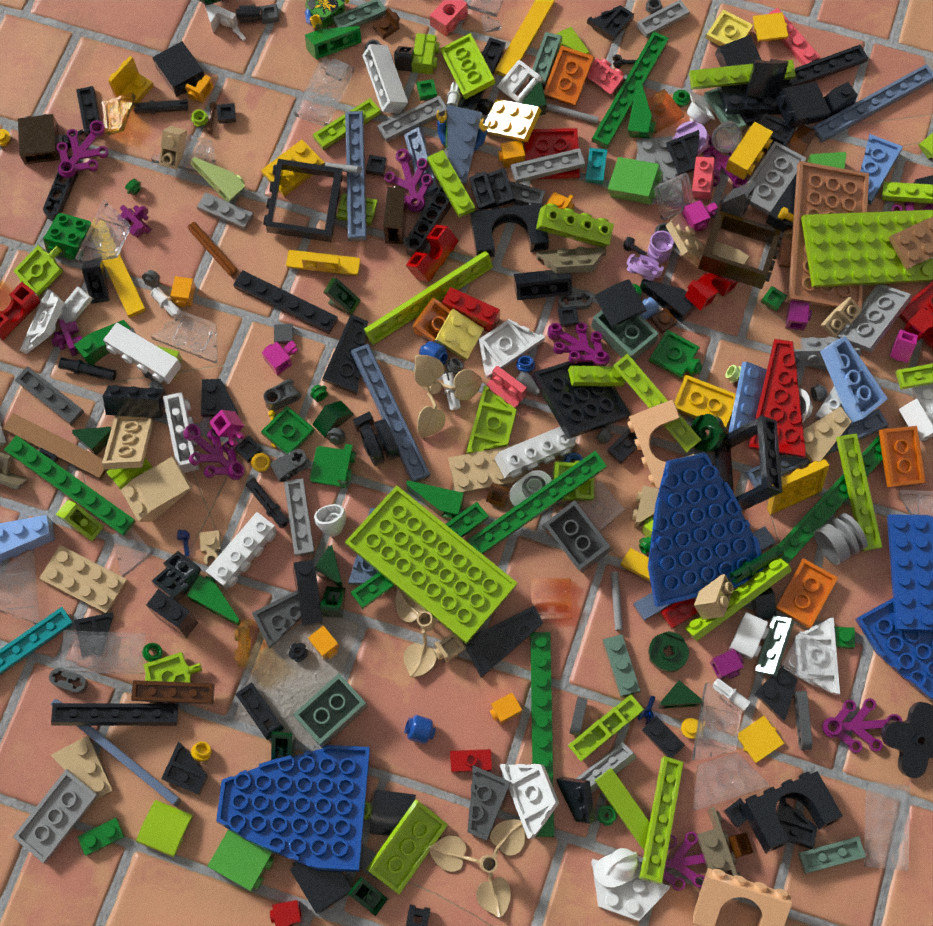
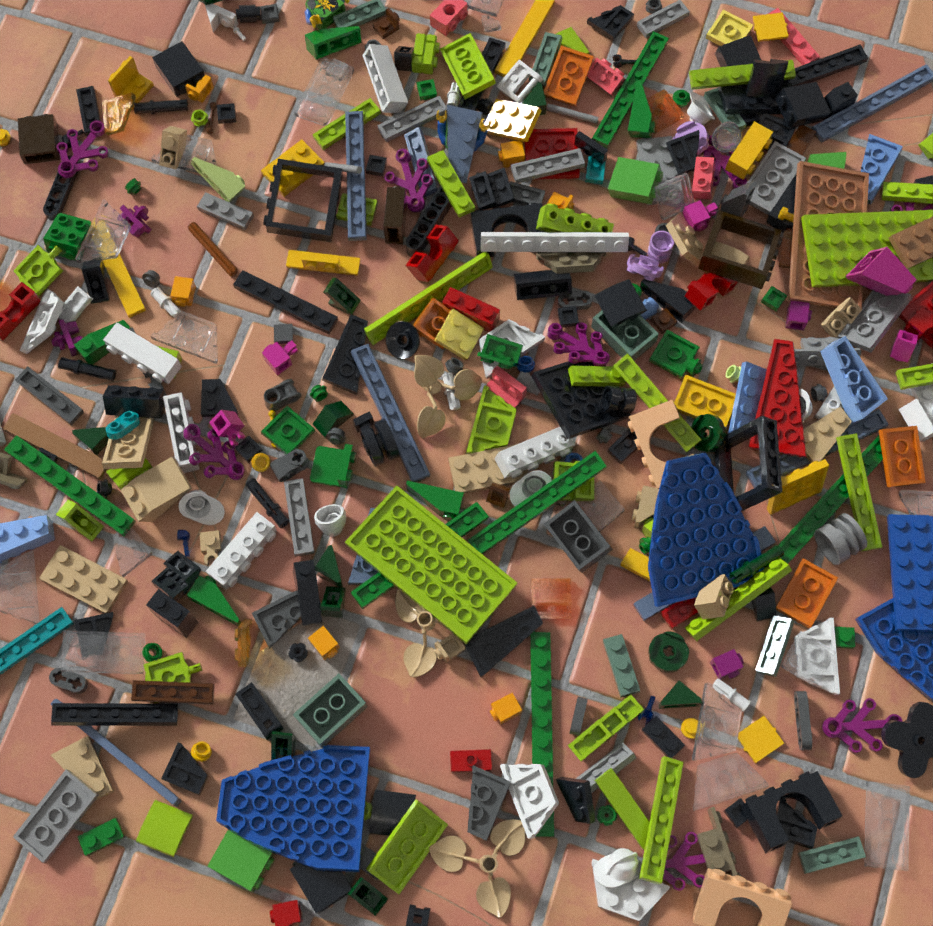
(104, 488): none -> black plate
(122, 425): none -> teal plate
(201, 508): none -> white piece
(396, 343): none -> black dish
(419, 729): blue head -> none
(435, 350): blue head -> none
(501, 351): none -> green bracket
(554, 242): none -> white plate
(591, 147): none -> black plate
(616, 601): light grey bar -> none
(619, 399): none -> black wheel
(740, 845): reddish brown plate -> none
(749, 635): white brick -> none
(778, 693): black wing -> none
(882, 273): none -> dark pink slope

